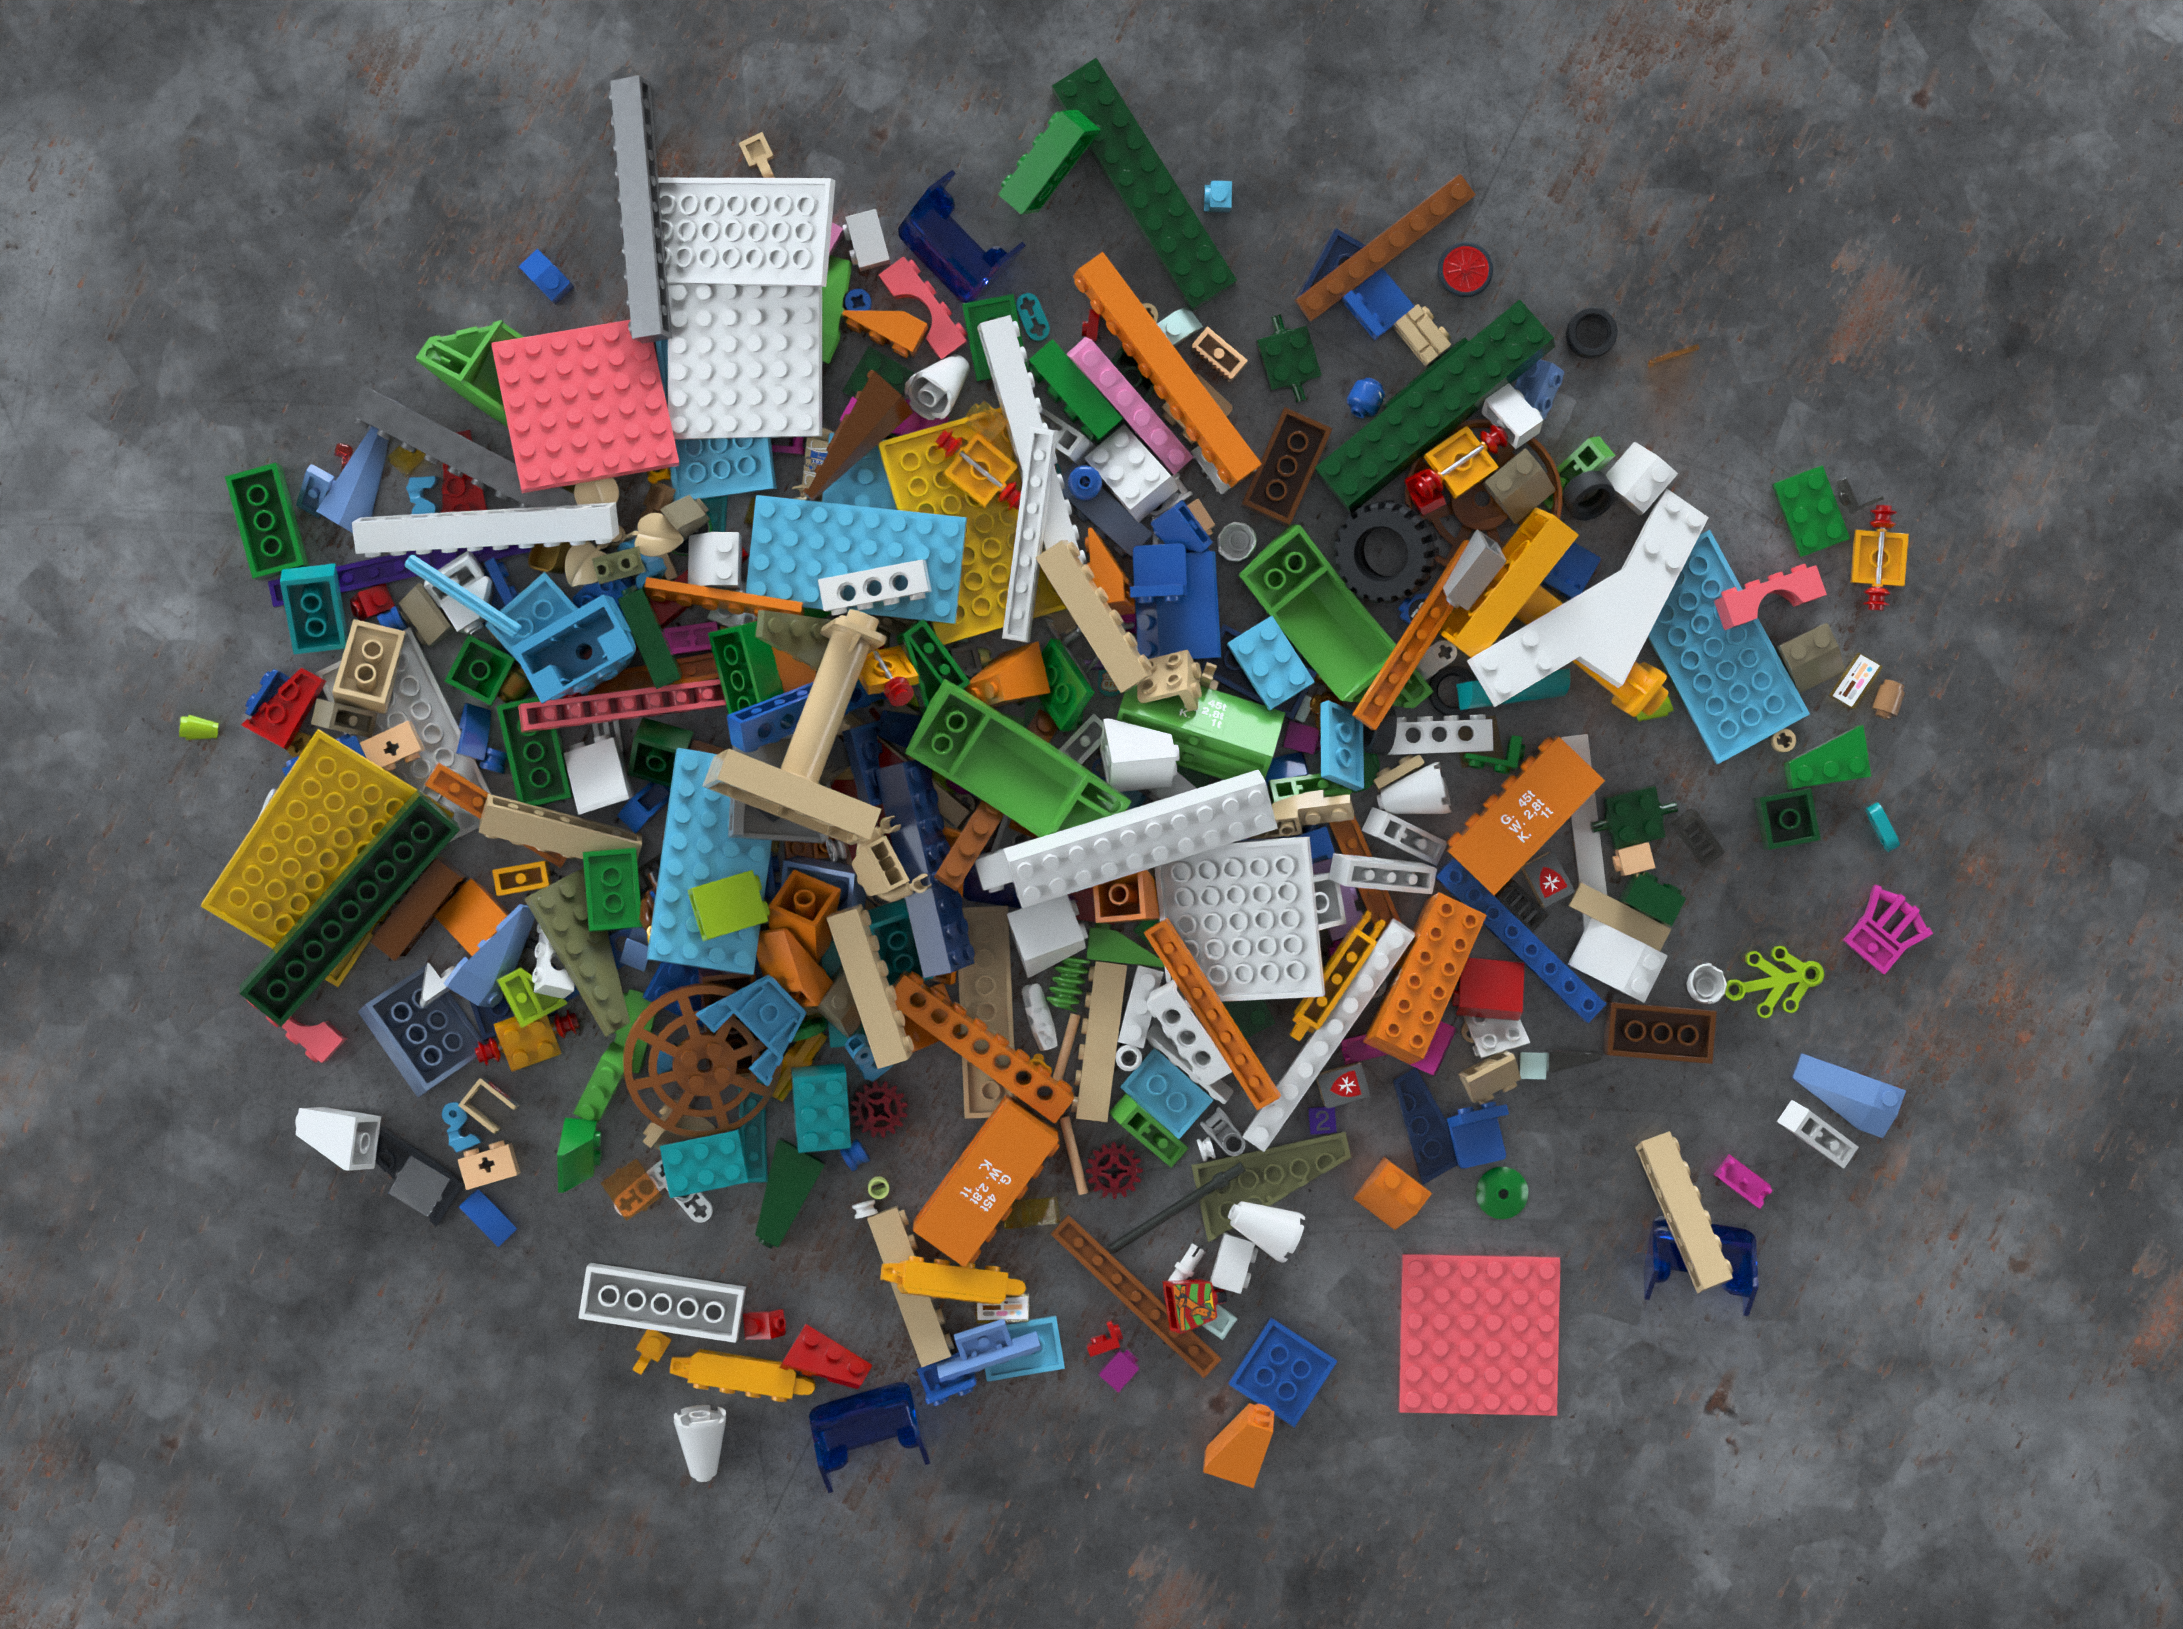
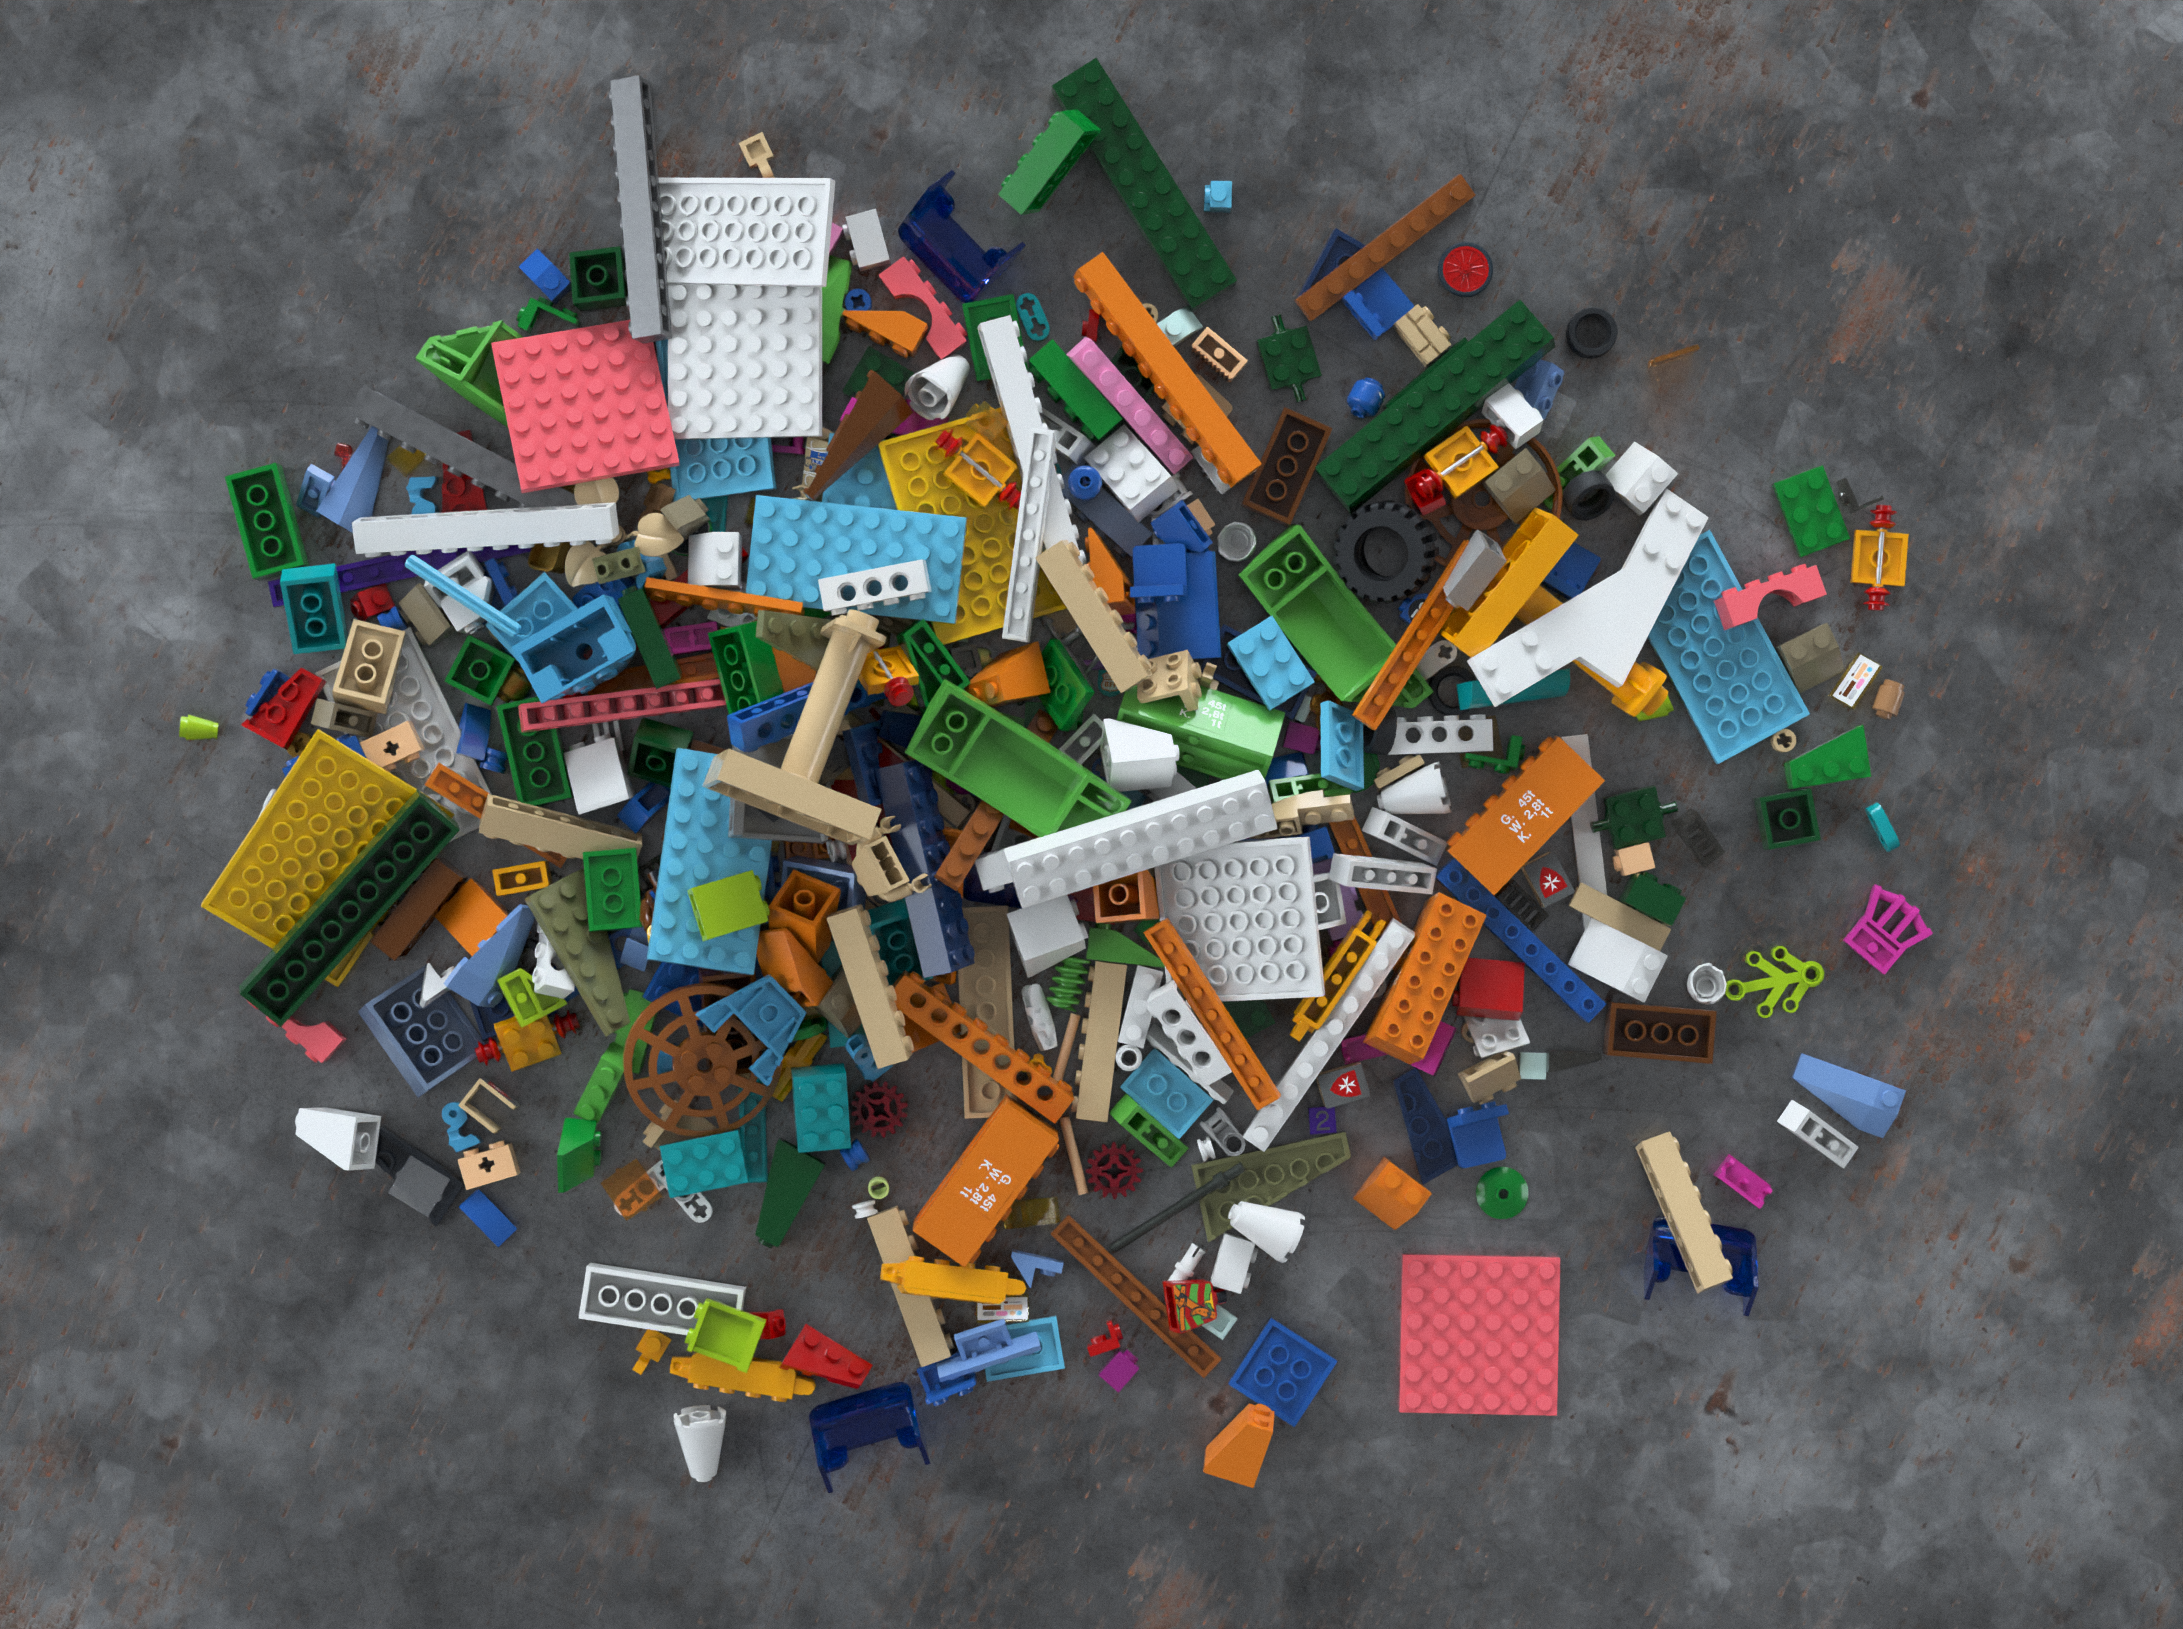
(528, 316): none -> green bracket
(598, 278): none -> dark green brick
(725, 1334): none -> lime panel
(1027, 1263): none -> medium blue slope

